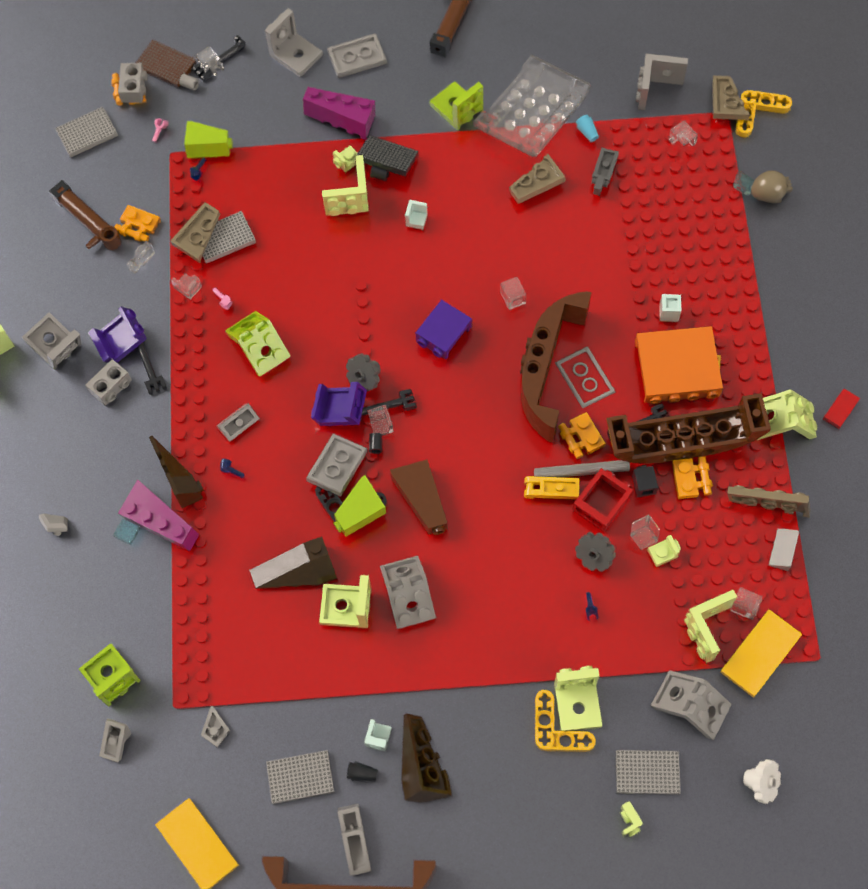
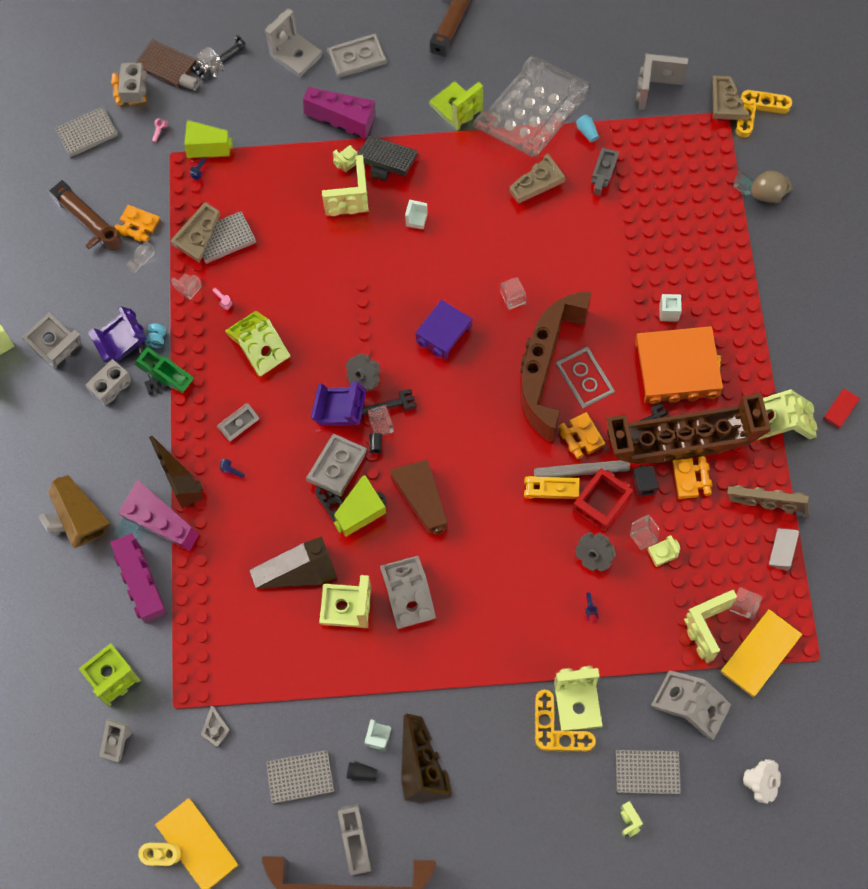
(77, 512): none -> pearl gold slope
(138, 578): none -> magenta wedge
(155, 335): none -> medium azure wheel
(161, 853): none -> light yellow plate
(163, 370): none -> green slope
(683, 134): clear panel -> none

